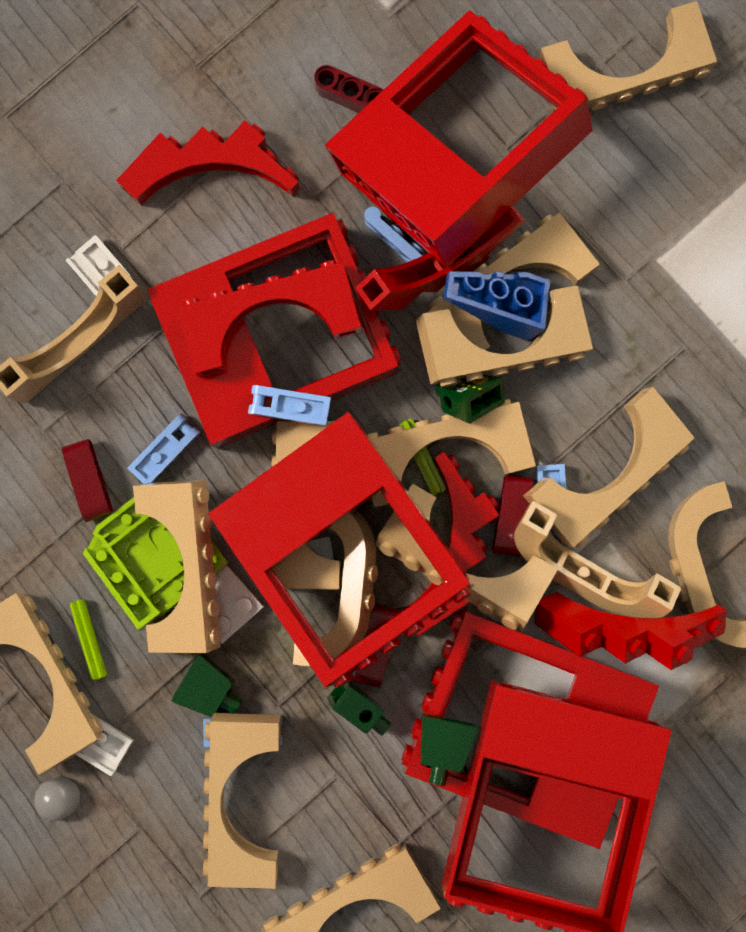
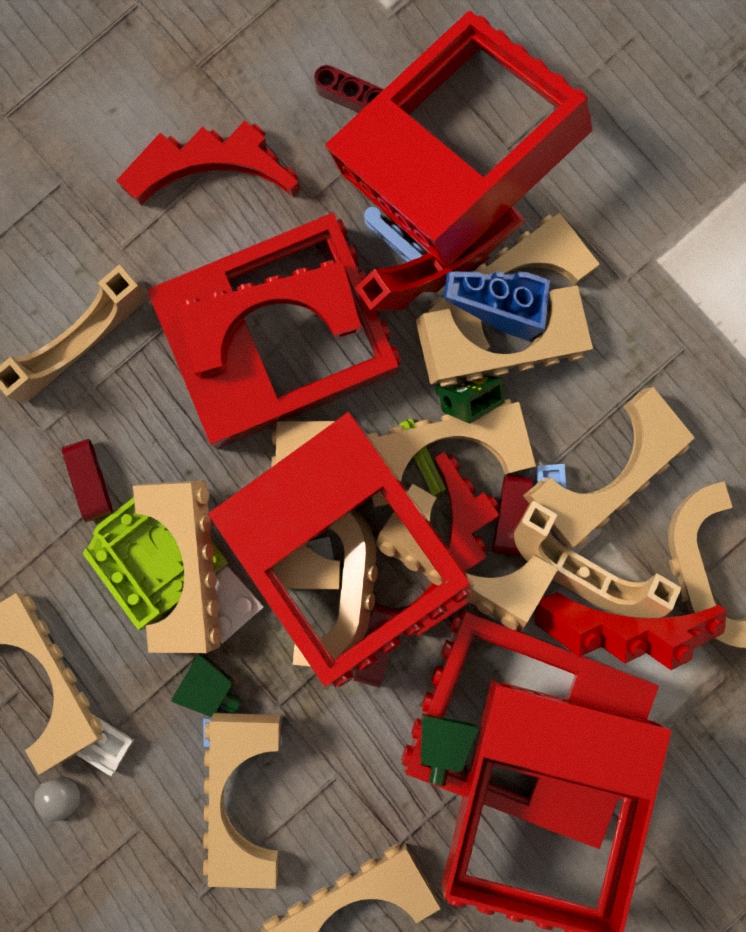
(88, 639): lime axle -> none
(93, 263): white plate -> none
(163, 450): light blue plate -> none
(290, 405): light blue plate -> none
(351, 701): dark green torso -> none
(686, 56): tan arch -> none

